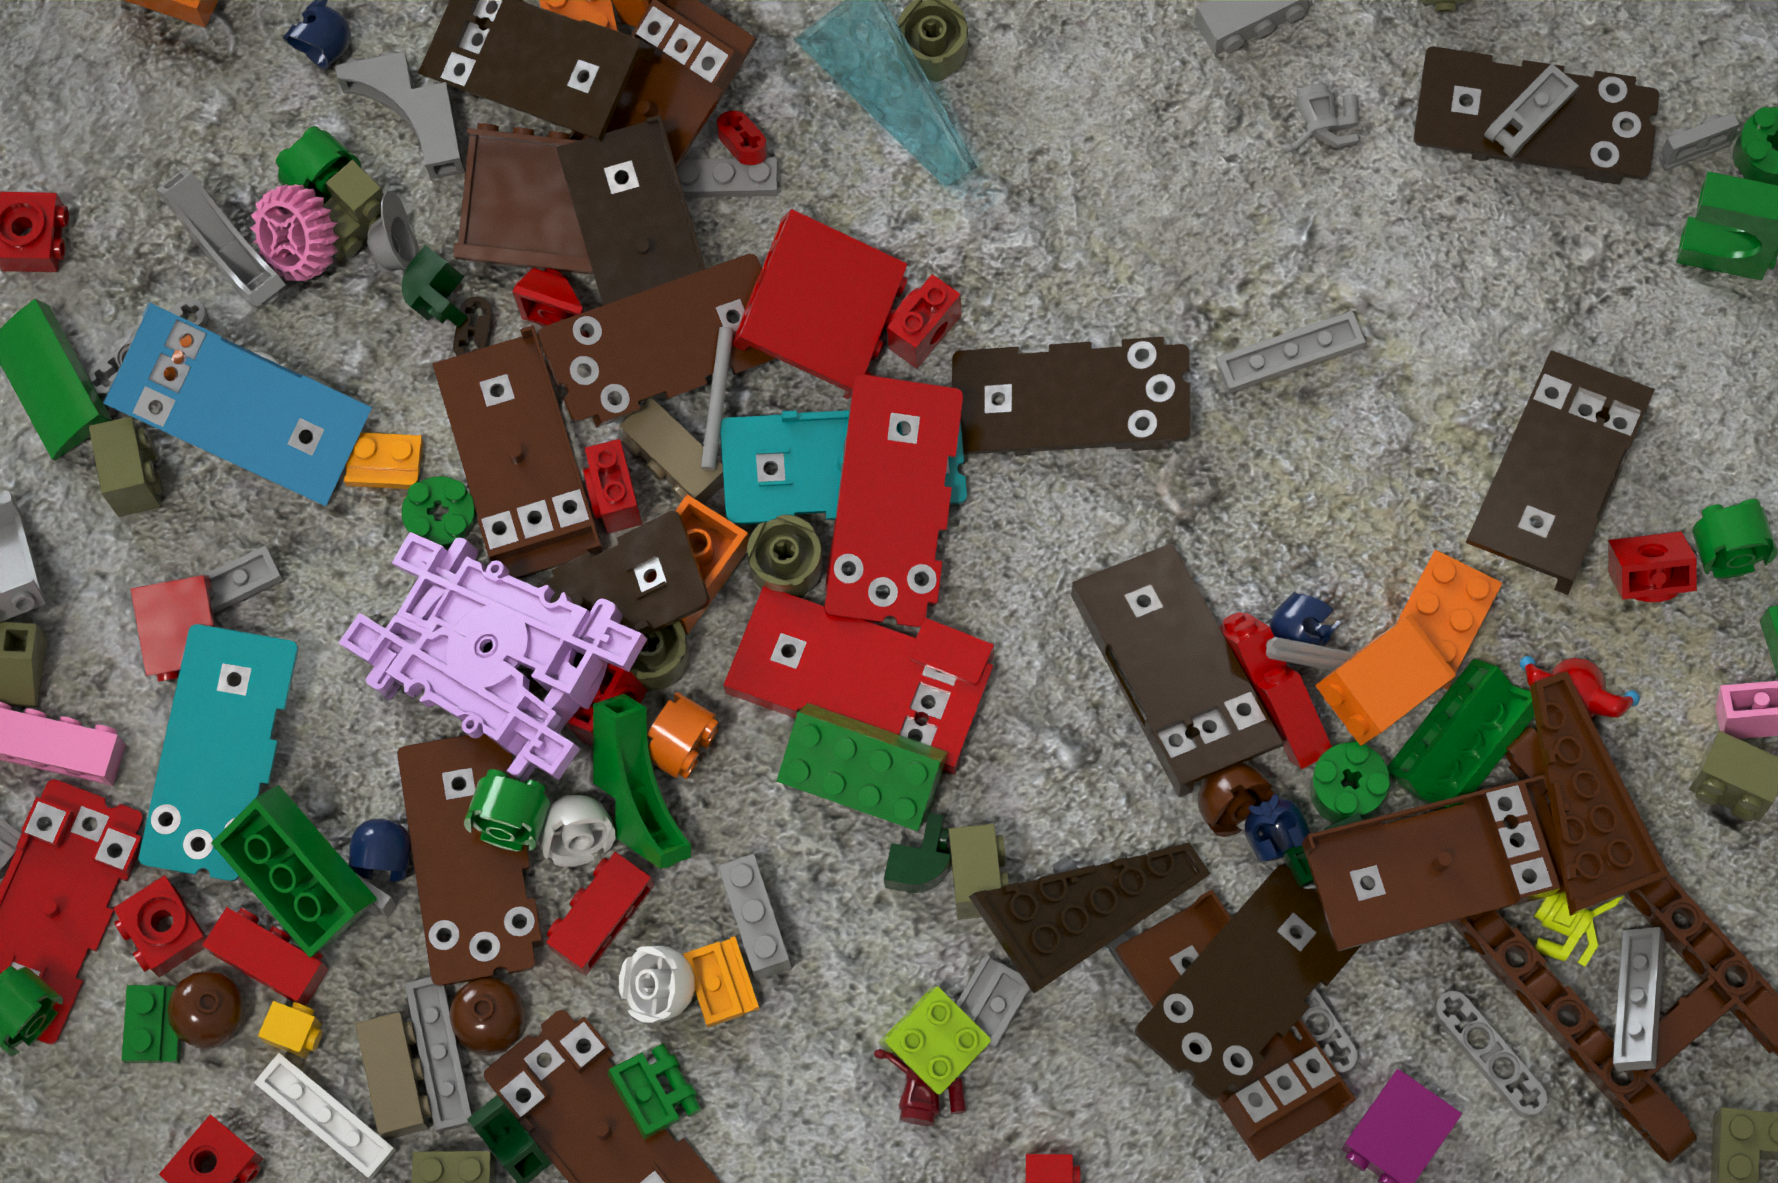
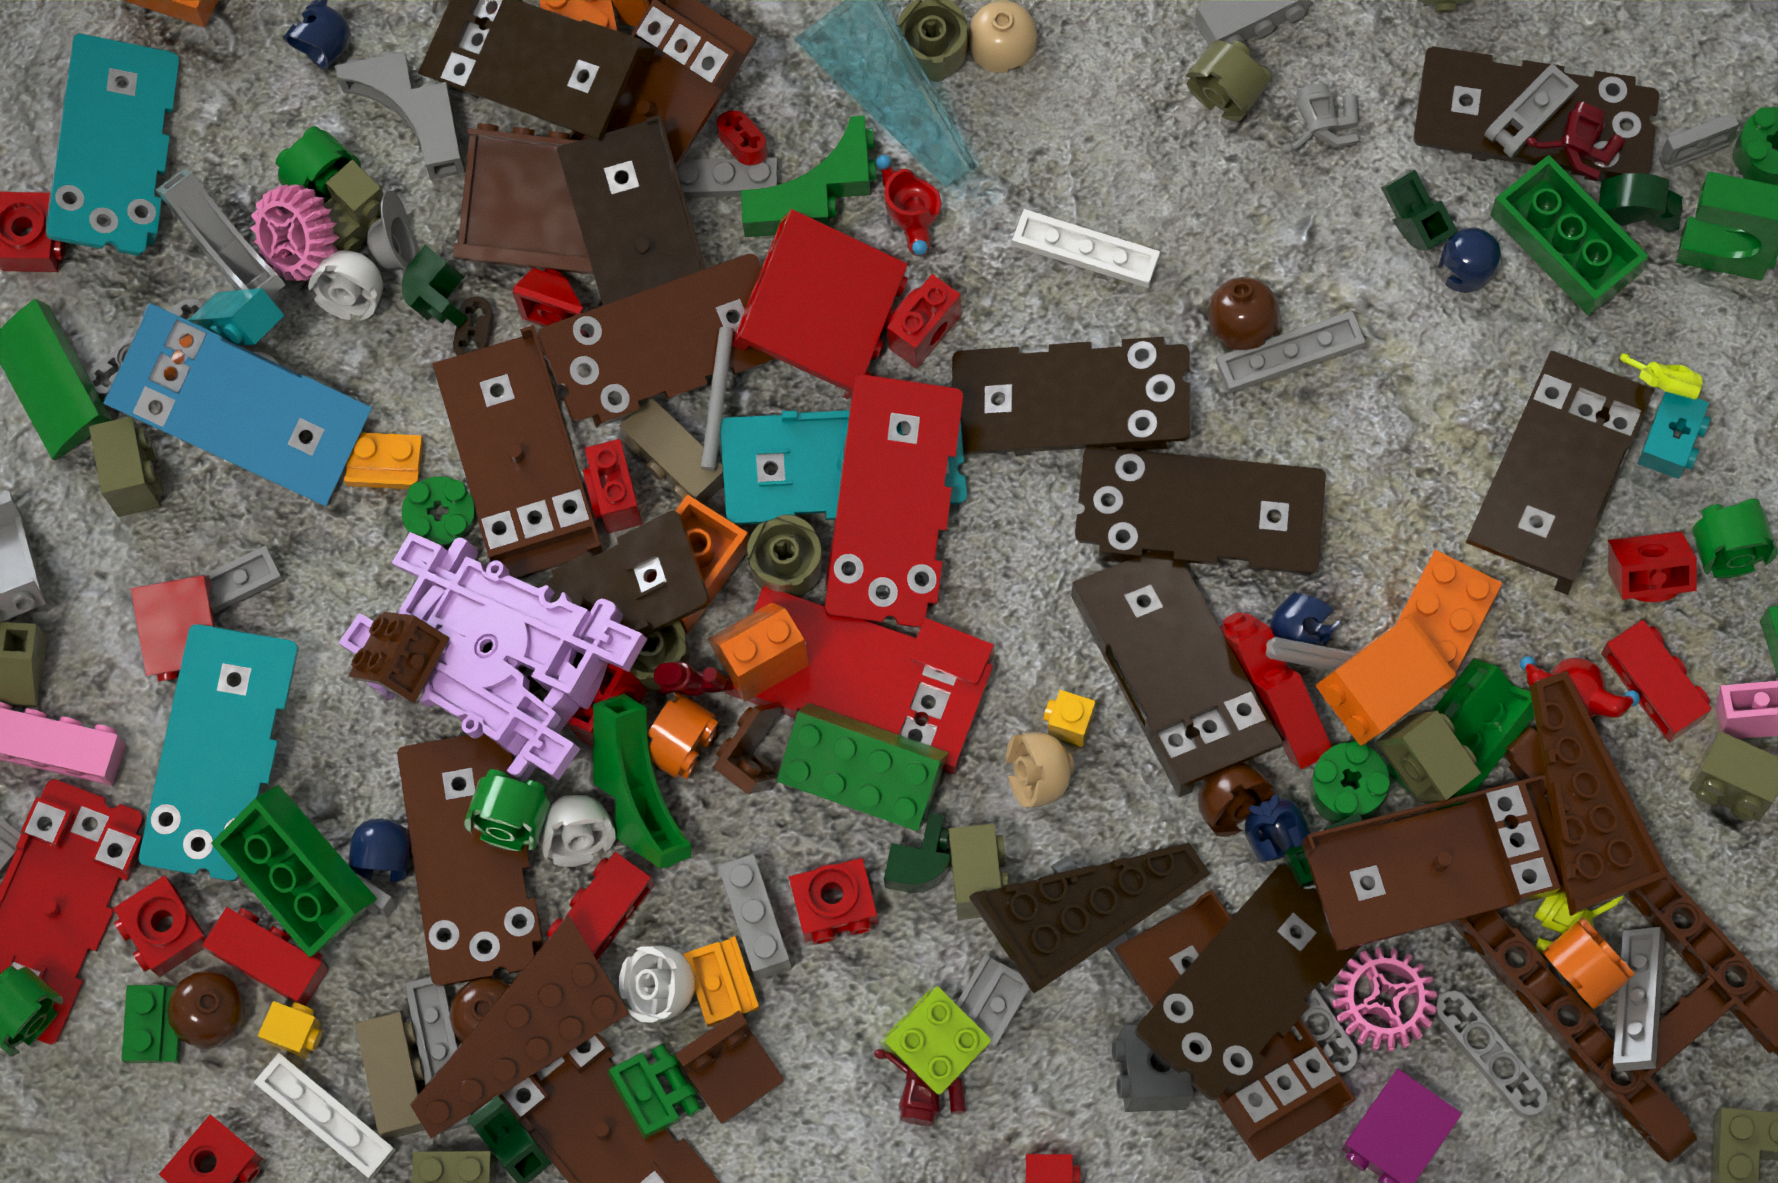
(111, 145): none -> teal piece
(239, 315): none -> teal brick
(347, 285): none -> white cylinder
(399, 654): none -> reddish brown bracket
(536, 1020): none -> reddish brown wing
(689, 682): none -> dark red piece
(729, 1067): none -> reddish brown bracket
(735, 759): none -> reddish brown bracket
(760, 650): none -> orange slope
(823, 920): none -> red brick
(841, 174): none -> green arch
(910, 204): none -> red piece
(1002, 36): none -> tan cylinder
(1040, 768): none -> tan cylinder
(1069, 717): none -> yellow brick
(1086, 248): none -> white plate
(1140, 1083): none -> dark grey brick
(1201, 509): none -> dark brown piece
(1228, 79): none -> olive brick
(1244, 313): none -> reddish brown cylinder
(1391, 1014): none -> bright pink gear
(1417, 217): none -> dark green brick
(1429, 756): none -> olive brick
(1472, 257): none -> dark blue helmet
(1569, 235): none -> green brick
(1582, 132): none -> dark red piece
(1588, 963): none -> orange brick
(1641, 197): none -> dark green brick
(1658, 678): none -> red brick
(1661, 449): none -> teal brick
(1669, 378): none -> neon yellow piece

